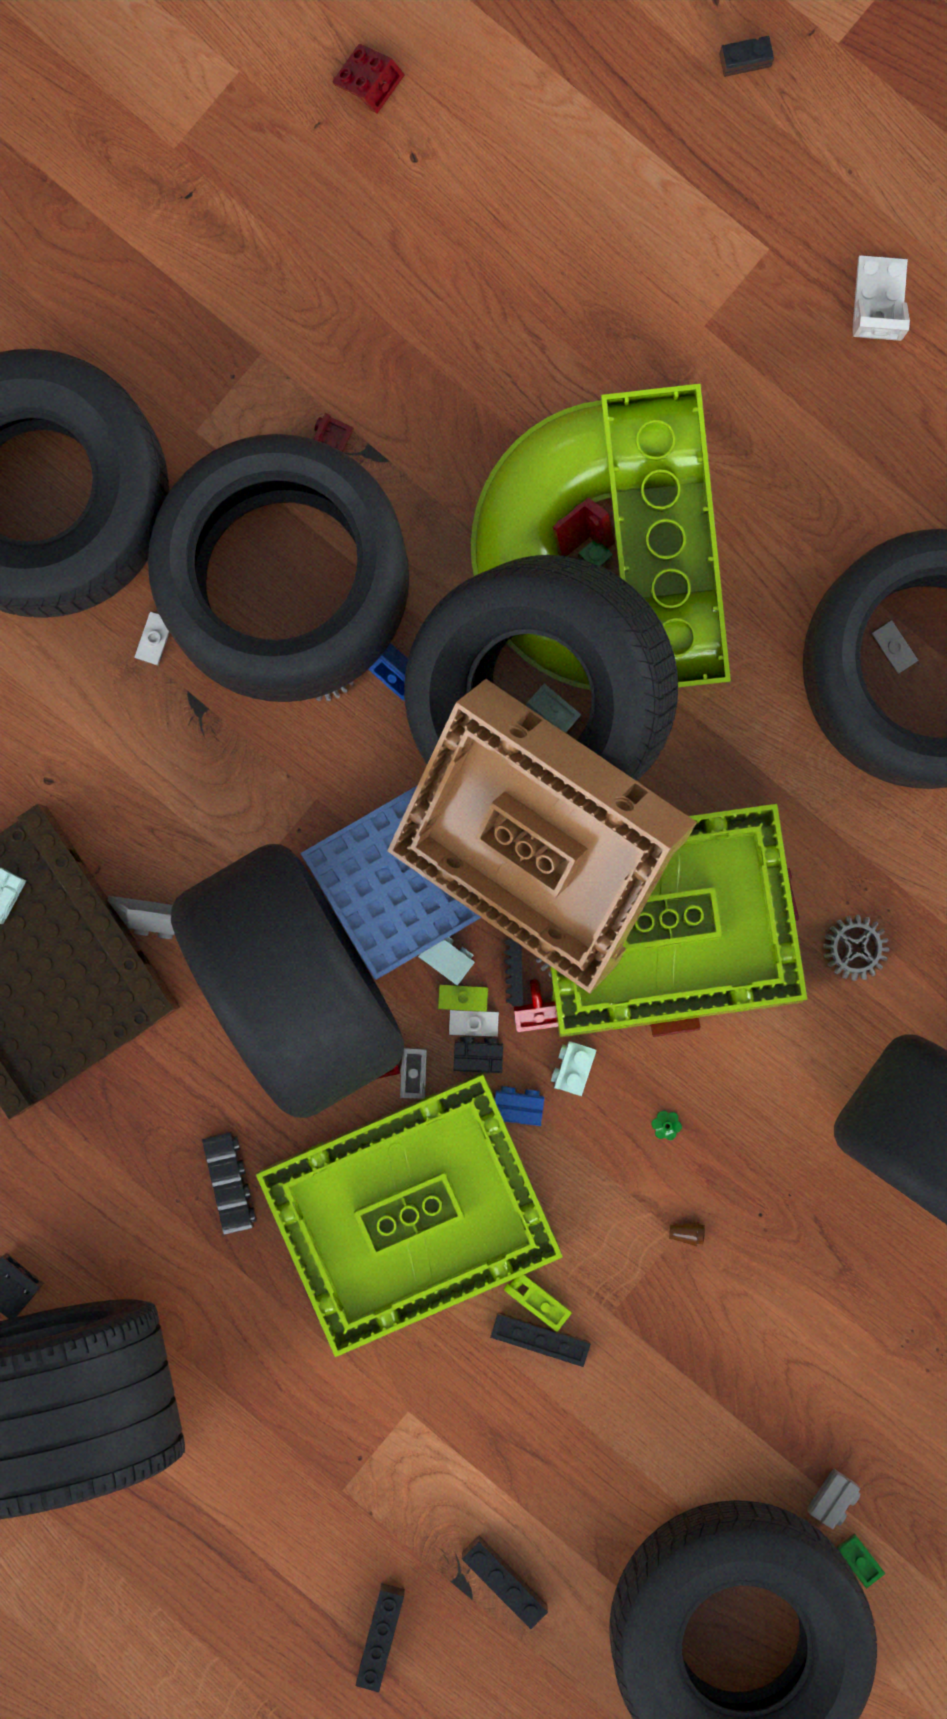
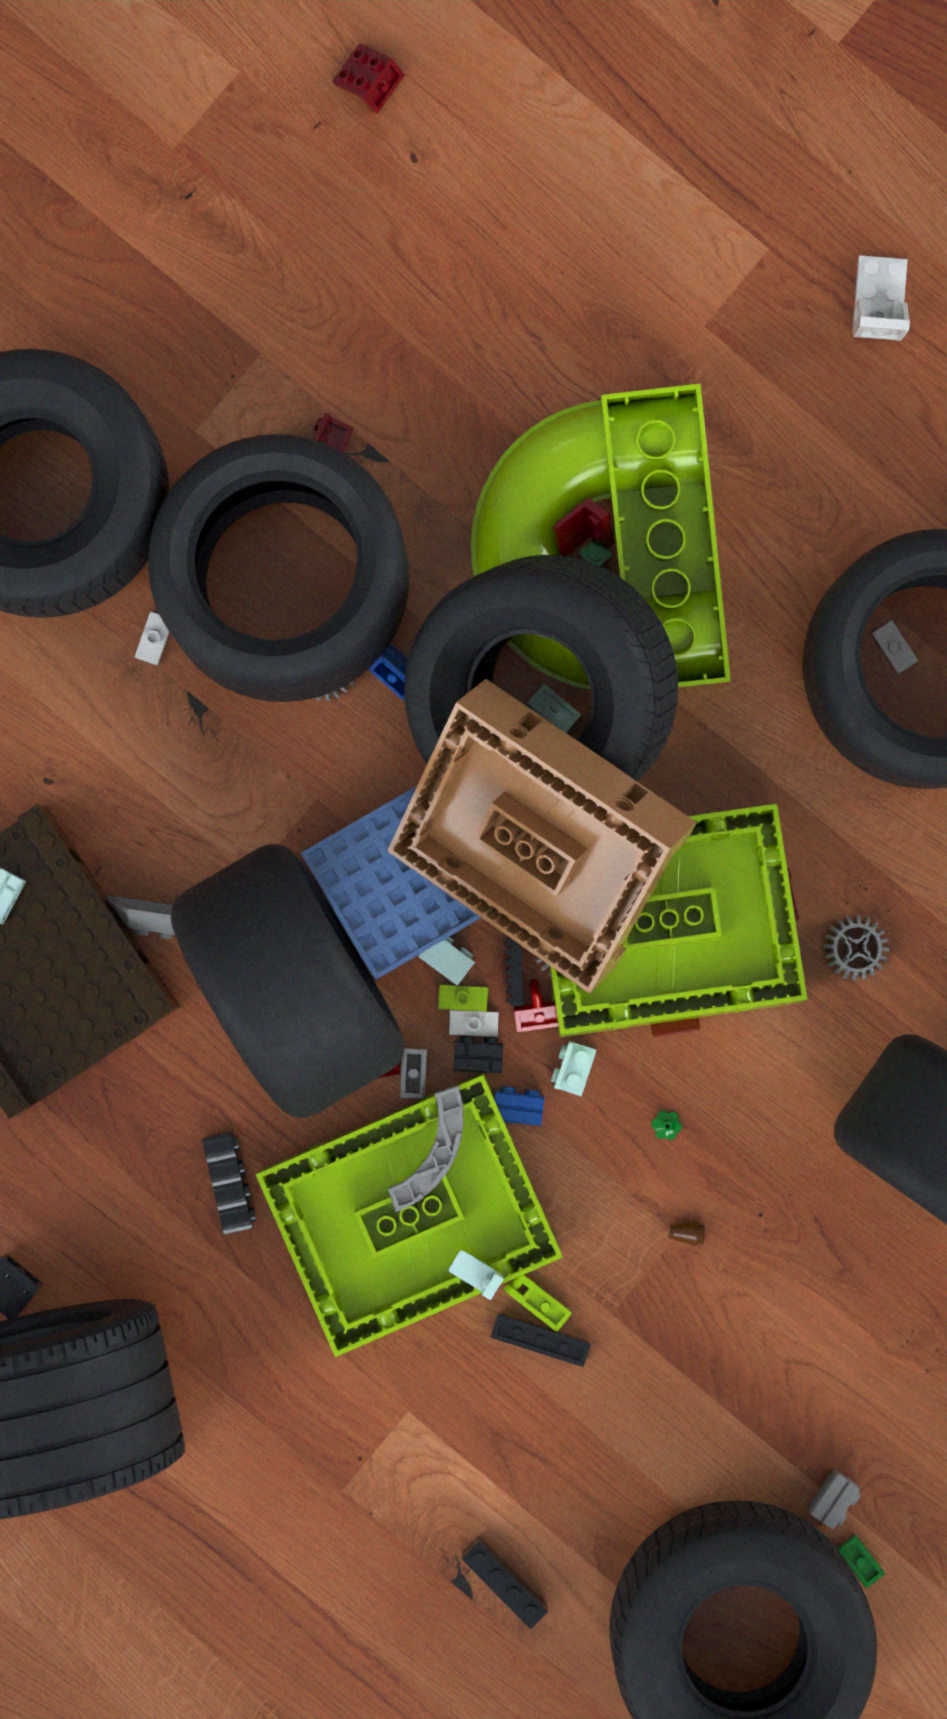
(380, 1637): black brick -> none
(441, 1155): none -> light grey tile
(476, 1273): none -> light aqua bracket
(746, 56): black brick -> none

